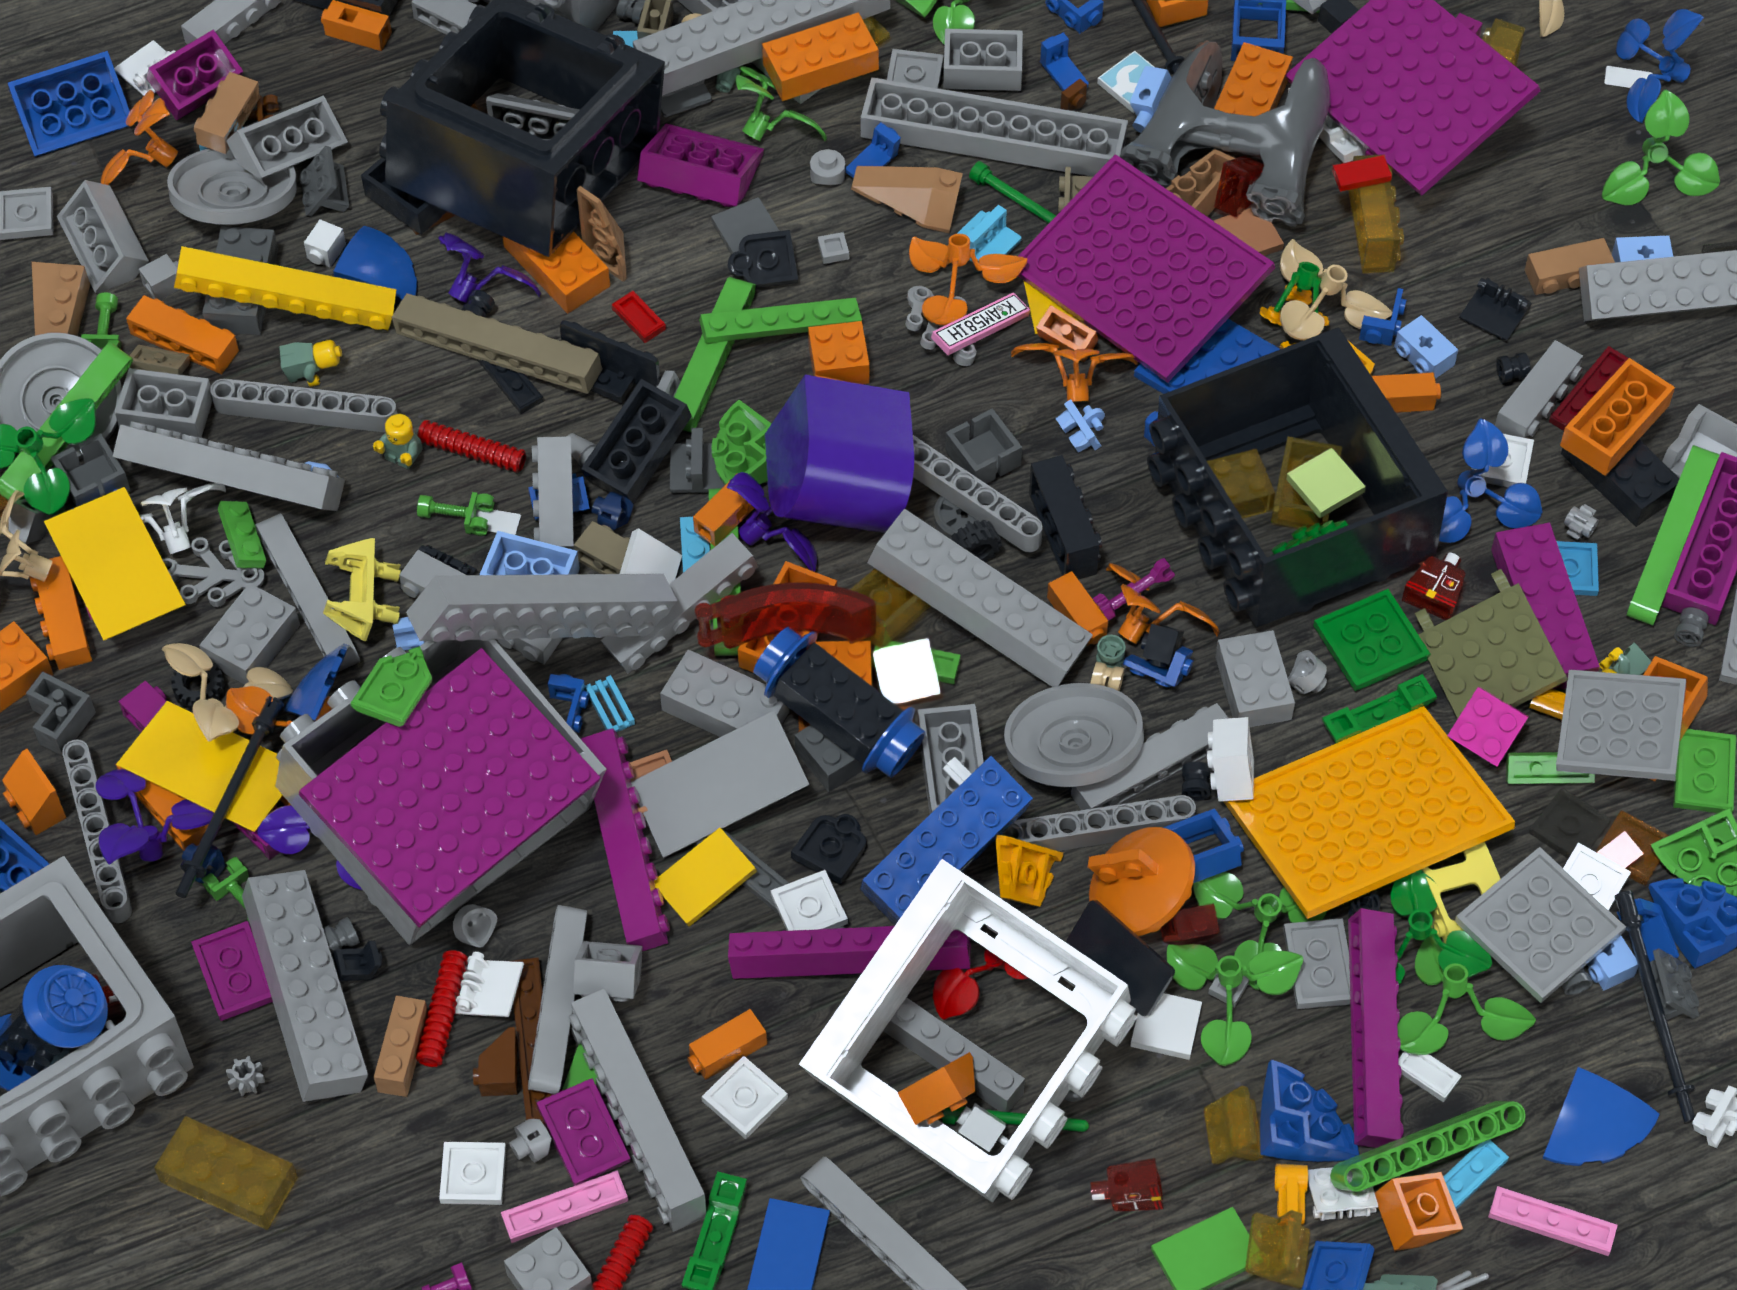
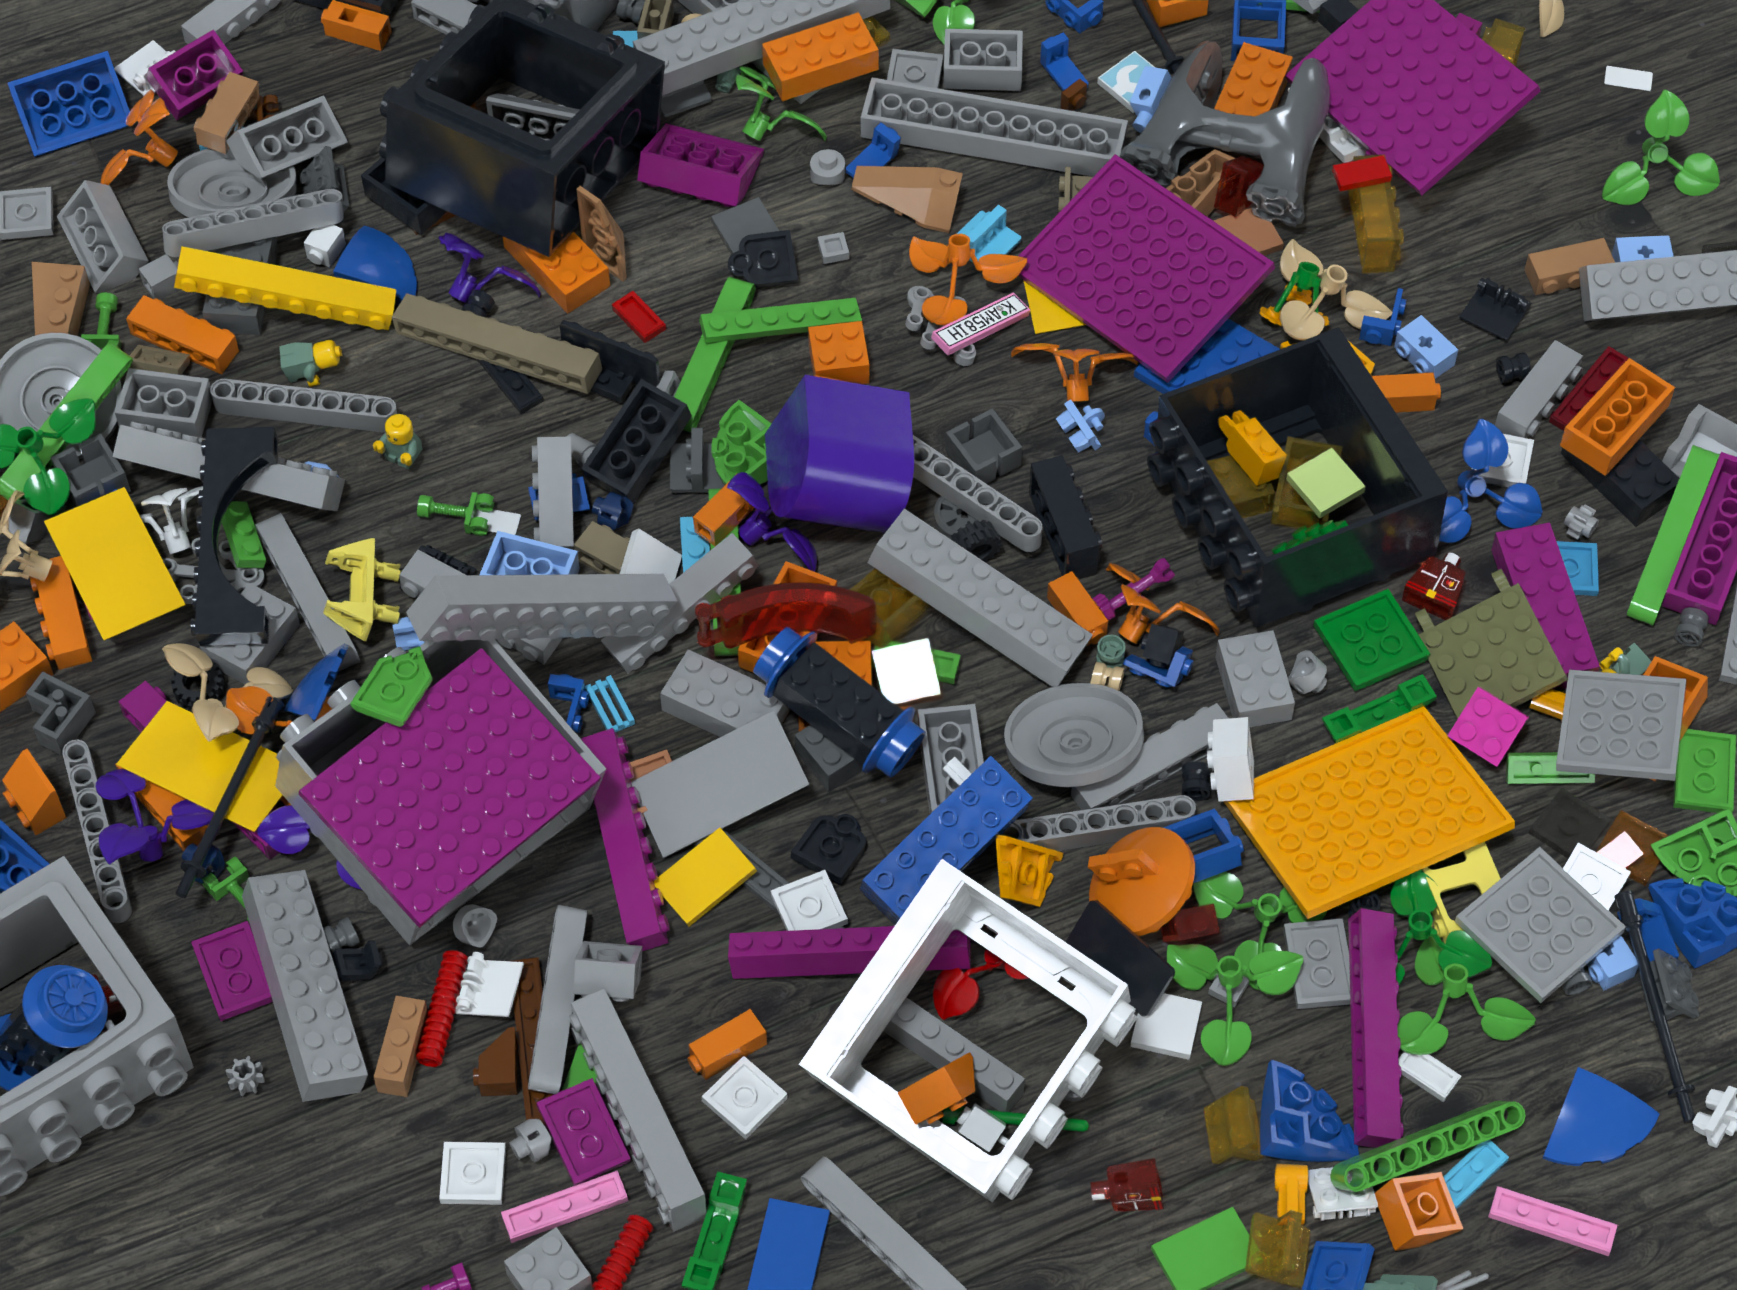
(226, 1172): clear yellow brick -> none
(230, 462): none -> black arch
(254, 222): none -> light grey beam
(472, 446): red piece -> none
(982, 174): green piece -> none
(1066, 331): orange brick -> none
(1252, 447): none -> light orange hinge
(1676, 31): blue plant -> none

